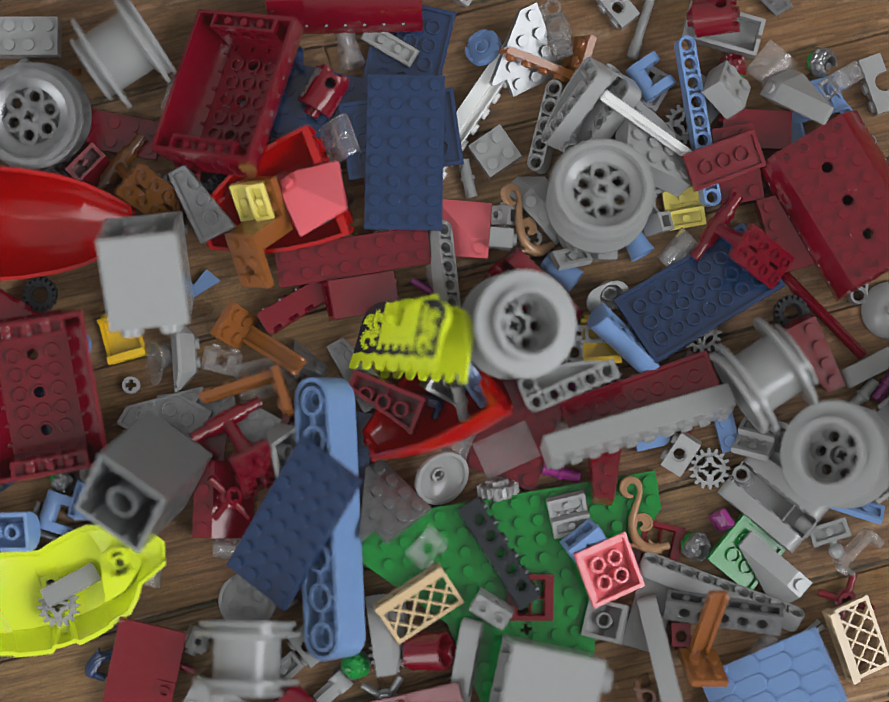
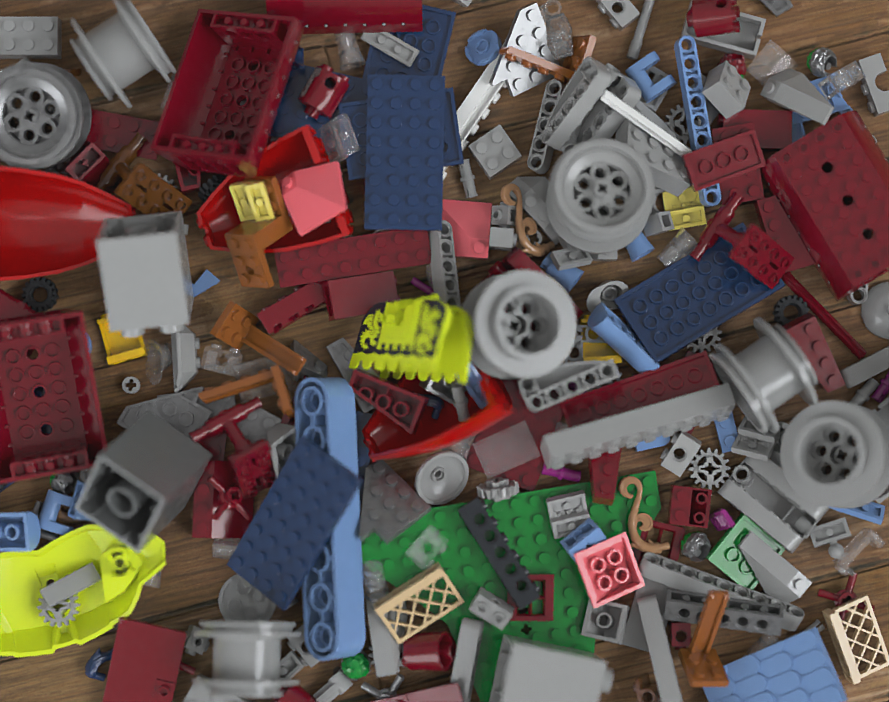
(201, 208): flat silver wing -> none
(374, 581): none -> clear plant
(689, 506): none -> dark red slope

